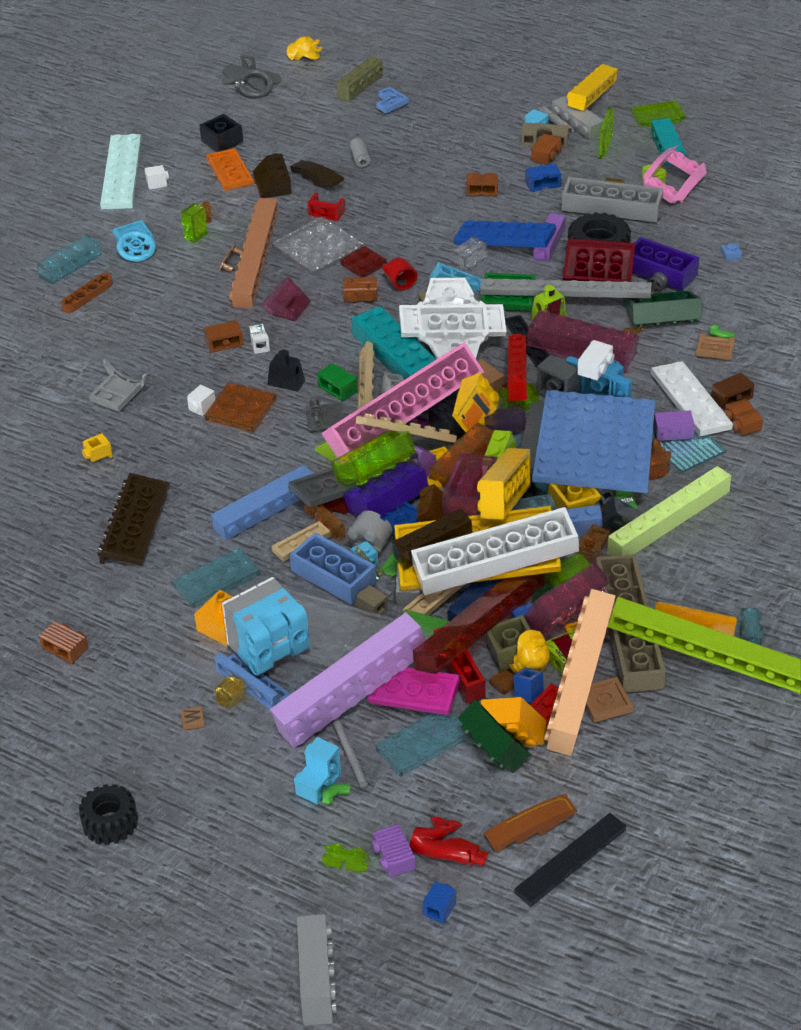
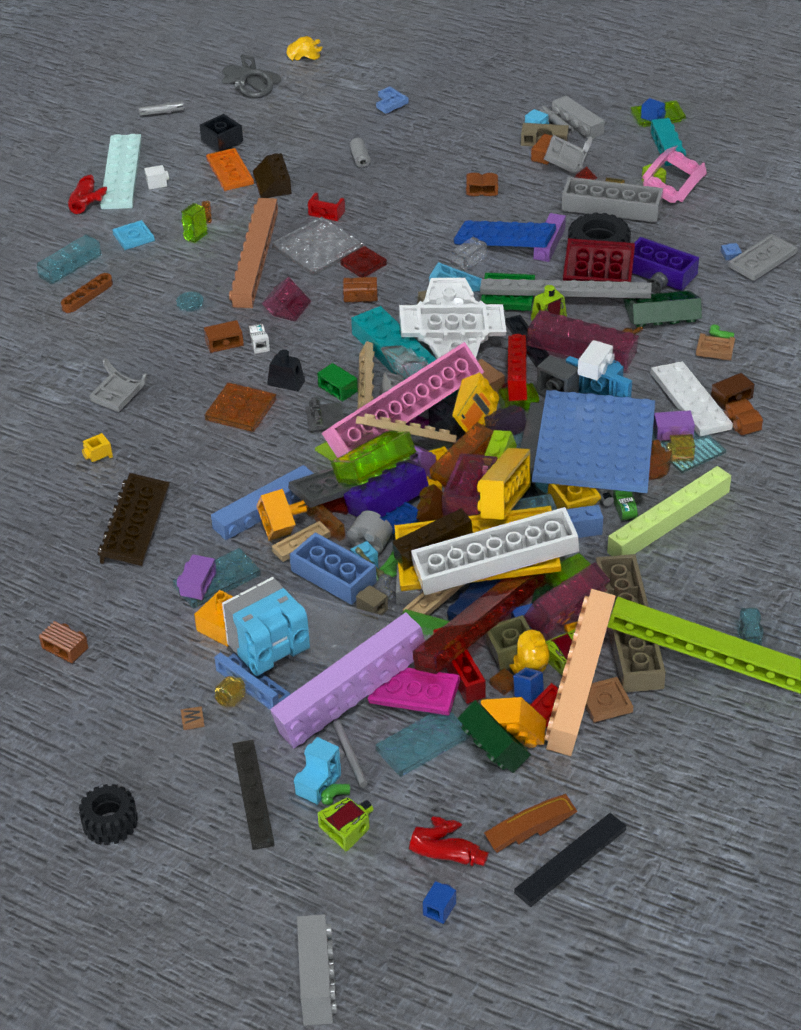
(83, 195): none -> red piece
(136, 246): medium azure plate -> none
(162, 108): none -> light grey pin
(190, 300): none -> clear light blue gear
(197, 577): none -> medium lavender brick
(200, 399): white brick -> none
(225, 266): medium nougat piece -> none
(253, 795): none -> clear smoke plate
(278, 514): none -> light orange brick
(318, 173): dark brown slope -> none
(337, 854): clear neon green hinge -> none
(345, 821): none -> lime torso
(359, 79): olive brick -> none
(393, 850): medium lavender brick -> none
(399, 270): red piece -> none
(403, 360): none -> clear slope
(543, 177): blue brick -> none
(567, 154): none -> light grey piece
(586, 174): none -> clear red plate
(592, 87): yellow brick -> none
(593, 542): clear orange brick -> none
(606, 132): clear neon green piece -> none
(618, 513): black slope -> none
(653, 110): none -> blue brick
(681, 447): none -> clear yellow brick
(719, 622): light orange bracket -> none
(762, 257): none -> light grey plate

